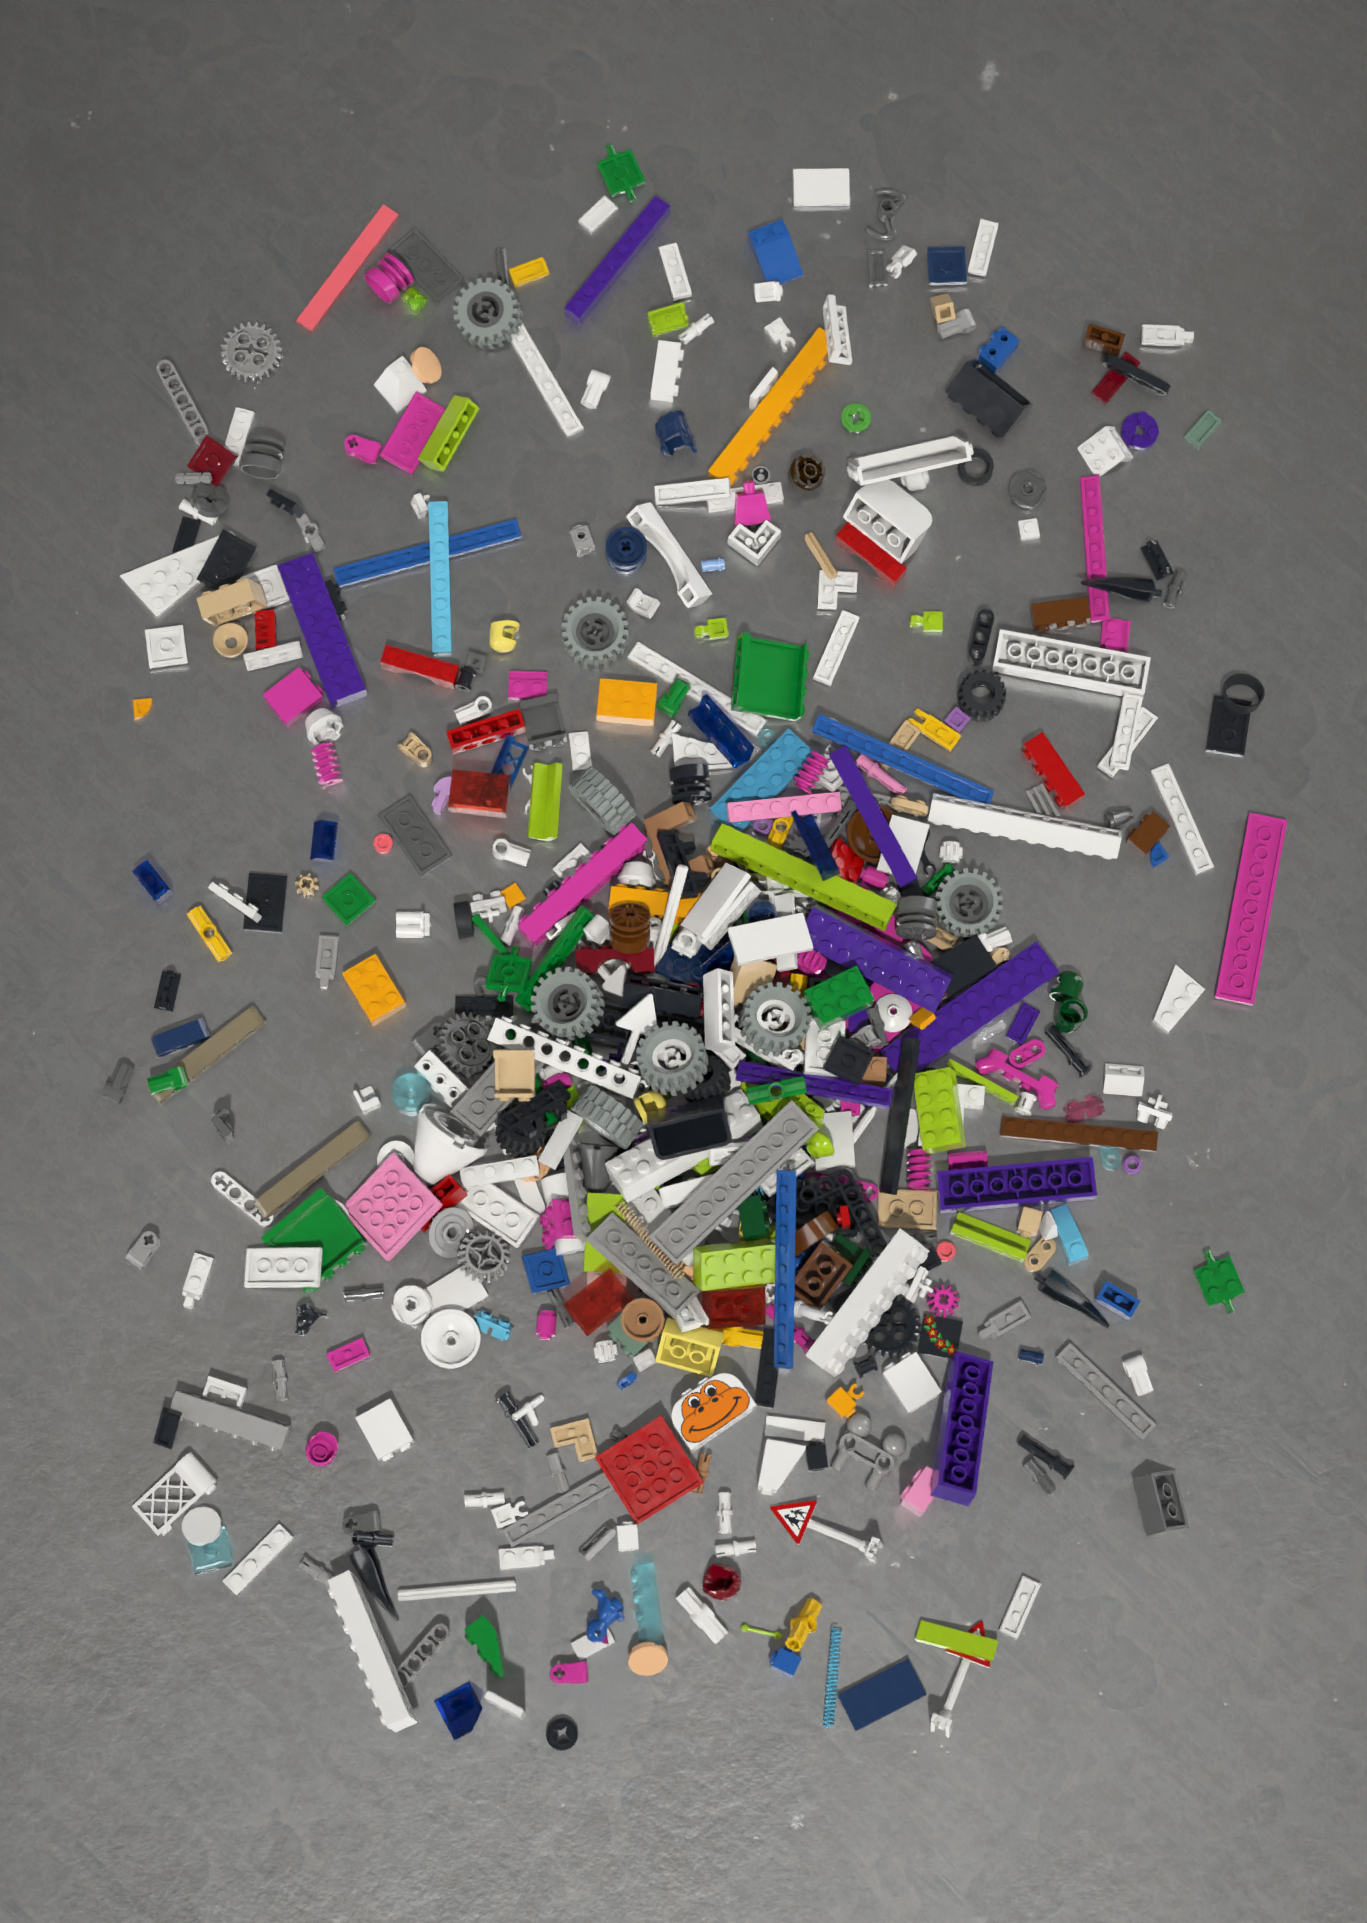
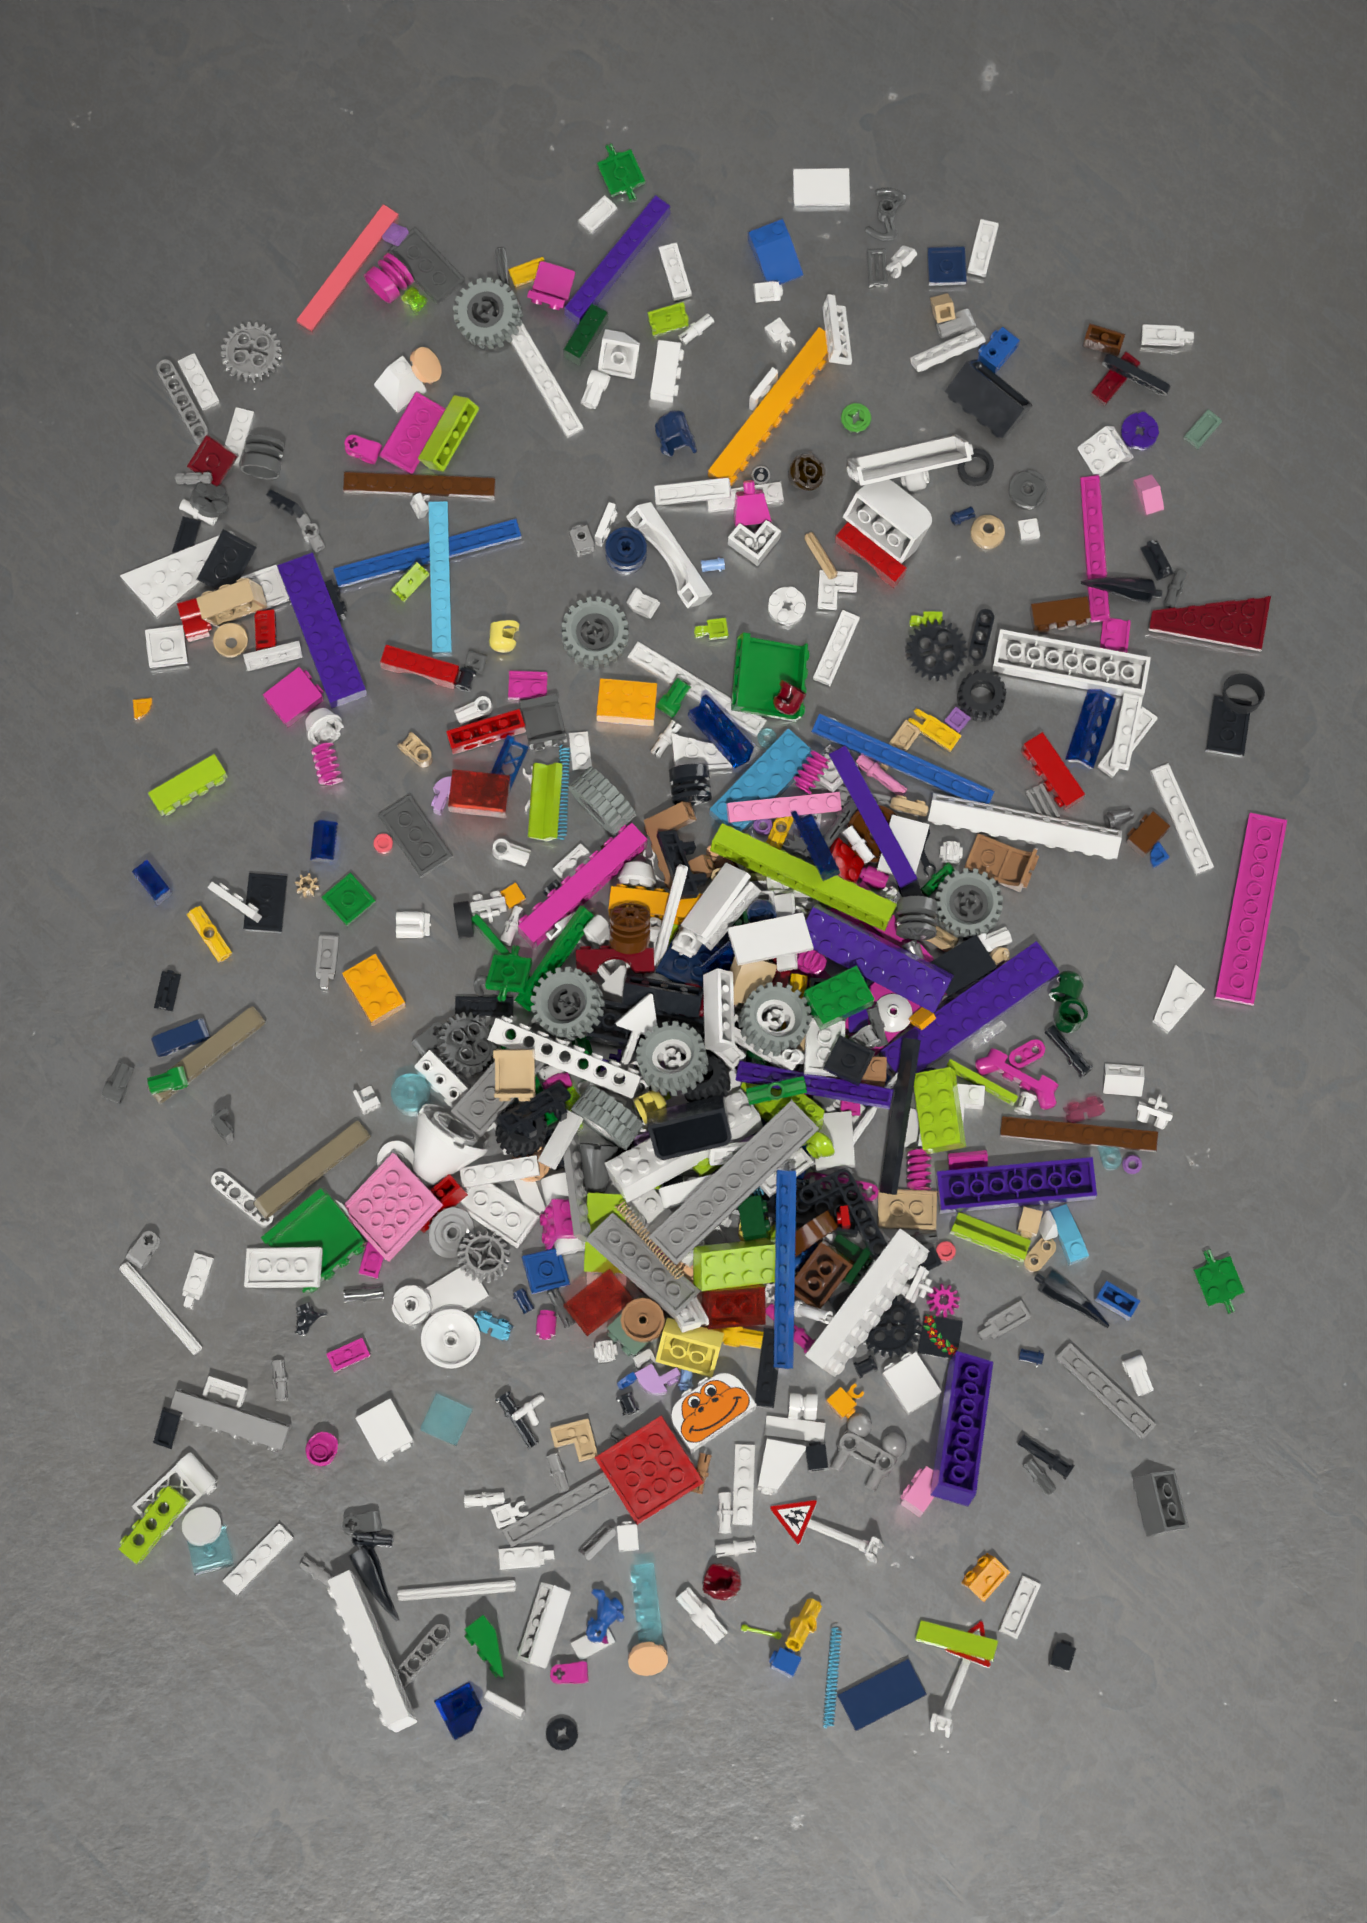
(161, 1309): none -> white axle
(176, 1503): none -> lime brick
(188, 785): none -> lime brick
(192, 621): none -> red brick
(198, 382): none -> white plate
(371, 1262): none -> dark pink plate
(395, 234): none -> medium lavender plate
(410, 581): none -> lime hinge
(414, 484): none -> reddish brown plate
(446, 1420): none -> clear light blue plate
(523, 1300): none -> dark blue pin
(538, 1647): none -> white brick
(552, 285): none -> dark pink bracket
(563, 793): none -> medium azure piece
(585, 334): none -> dark green brick
(604, 527): none -> white plate
(618, 354): none -> white slope
(627, 1404): none -> black bush
(652, 1383): none -> lavender brick
(685, 1380): none -> light blue pin
(743, 1484): none -> white plate
(788, 595): none -> white plate
(789, 698): none -> dark red helmet
(802, 1406): none -> white wheel
(858, 844): none -> white pin
(941, 666): none -> black gear
(947, 350): none -> white plate
(961, 516): none -> dark blue pin
(984, 539): none -> tan piece
(985, 1576): none -> light orange bracket
(1002, 862): none -> medium nougat bracket
(1022, 1024): dark purple tile -> none
(1062, 1656): none -> black brick
(1088, 725): none -> clear blue fence
(1149, 494): none -> bright pink slope
(1225, 623): none -> dark red wing

